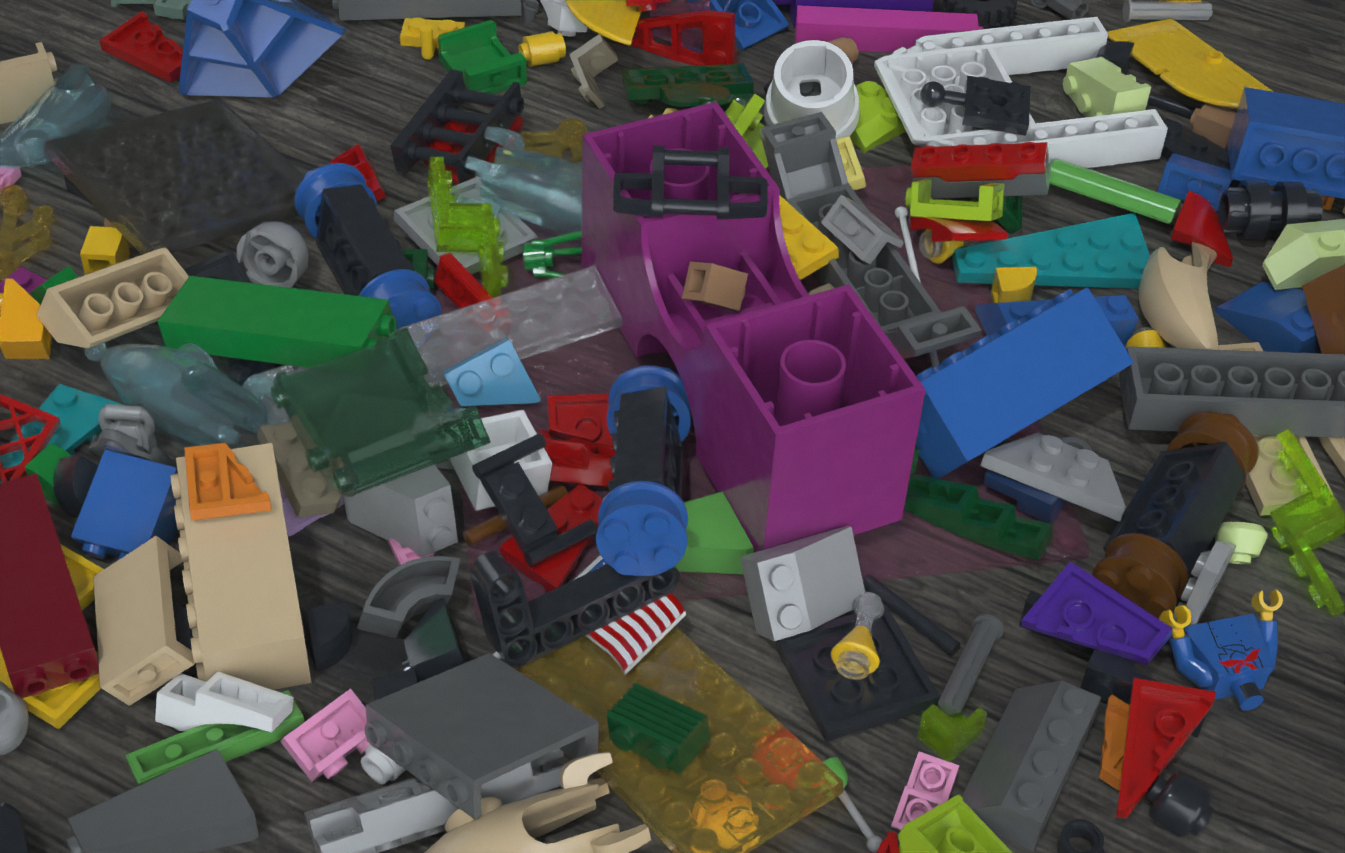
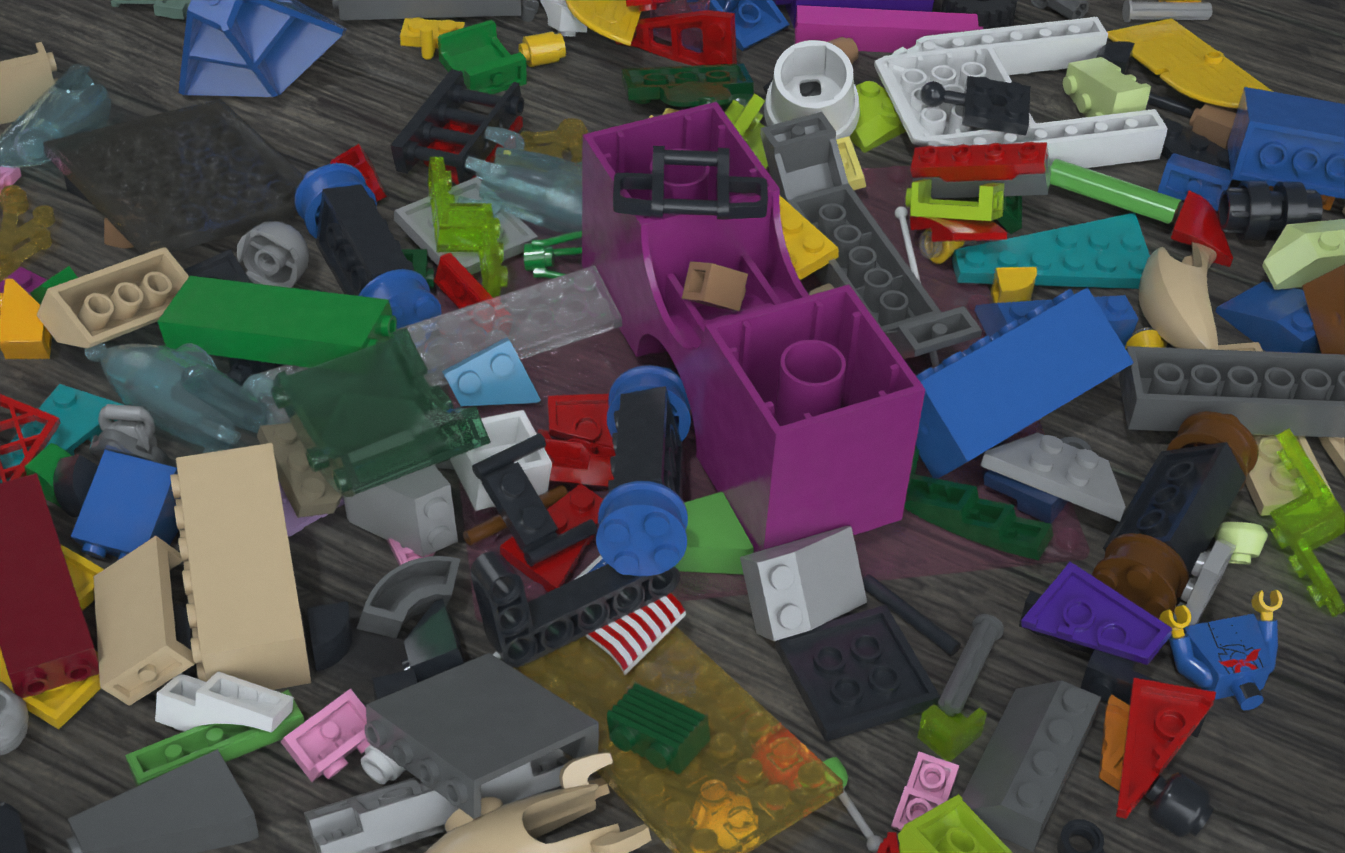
(103, 249): yellow brick -> none
(145, 47): red wing -> none
(220, 484): orange wing -> none
(588, 62): dark tan bracket -> none
(856, 653): clear piece -> none
(859, 229): light grey panel -> none

